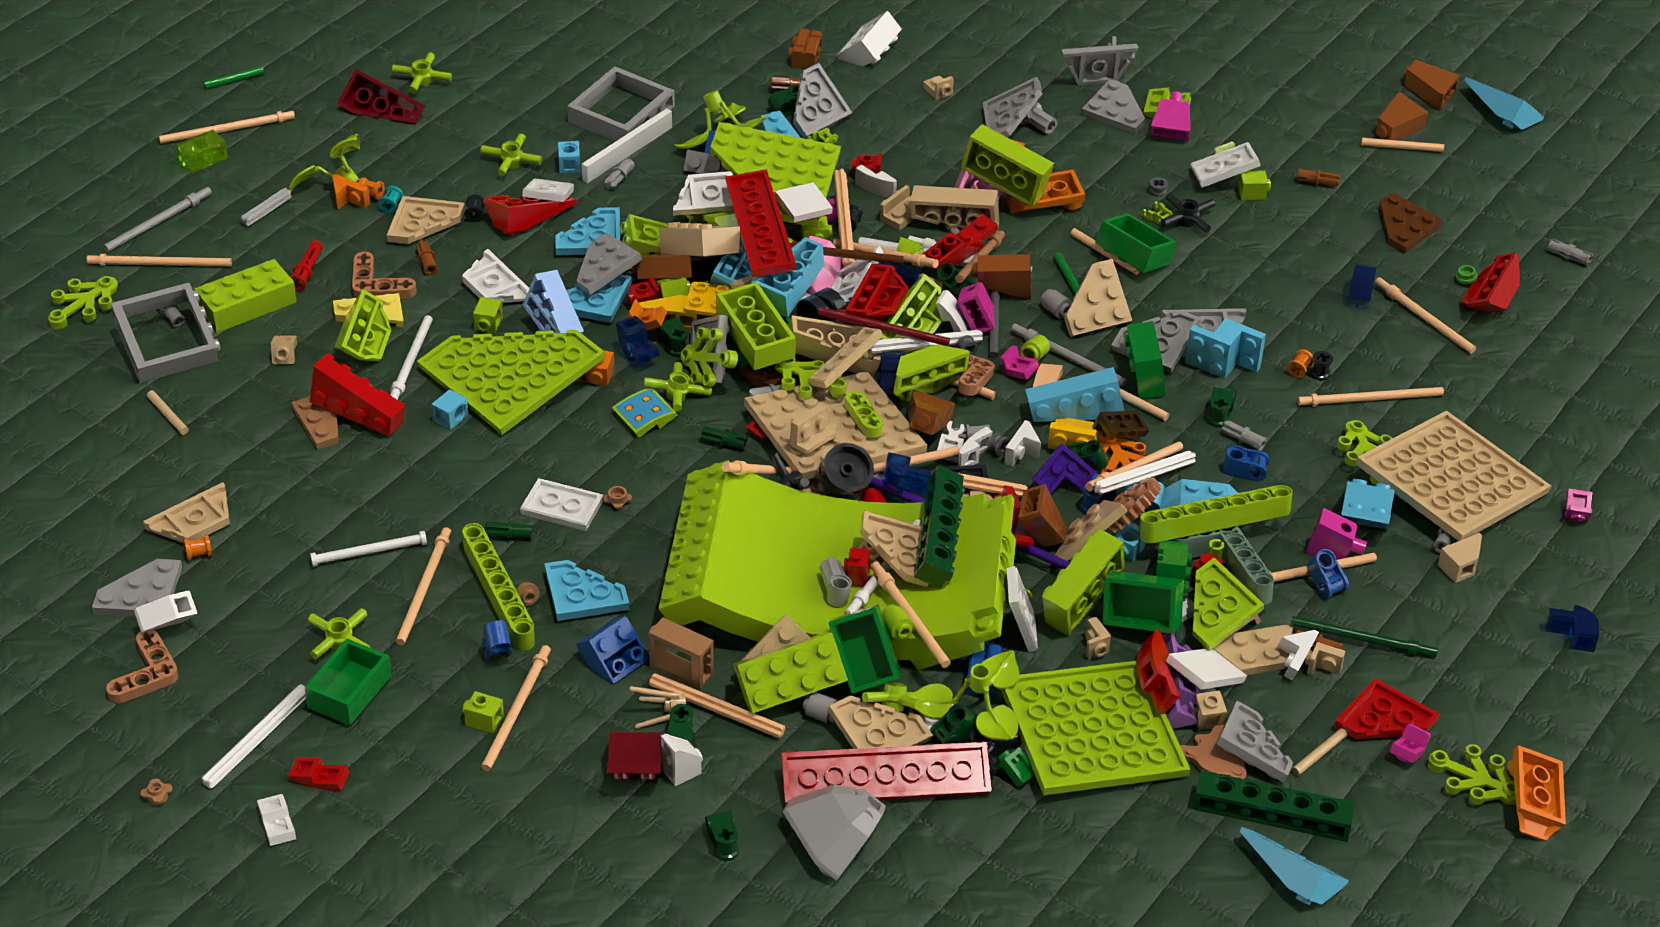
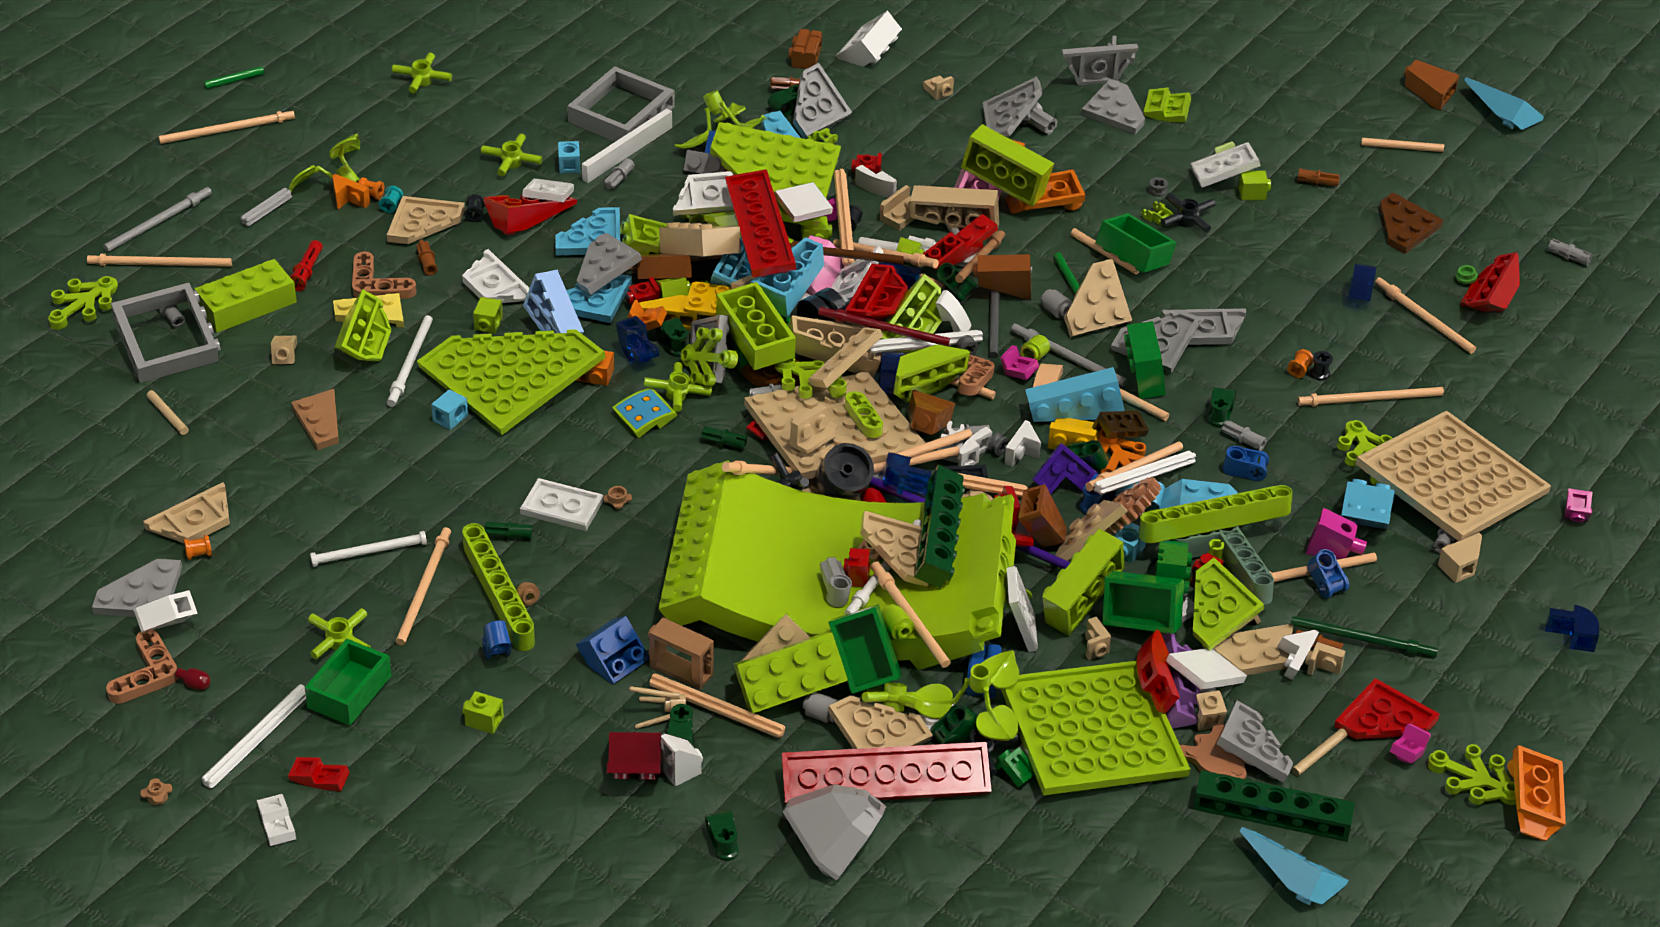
(194, 678): none -> dark red cylinder
(202, 151): clear neon green brick -> none
(354, 397): red wedge -> none
(375, 99): dark red wedge -> none
(539, 661): light nougat bar -> none
(582, 592): medium azure plate -> none
(935, 444): none -> light nougat bar
(974, 301): dark pink torso -> none
(1172, 118): dark pink torso -> none
(1225, 348): medium azure bracket -> none
(1401, 119): dark orange slope -> none

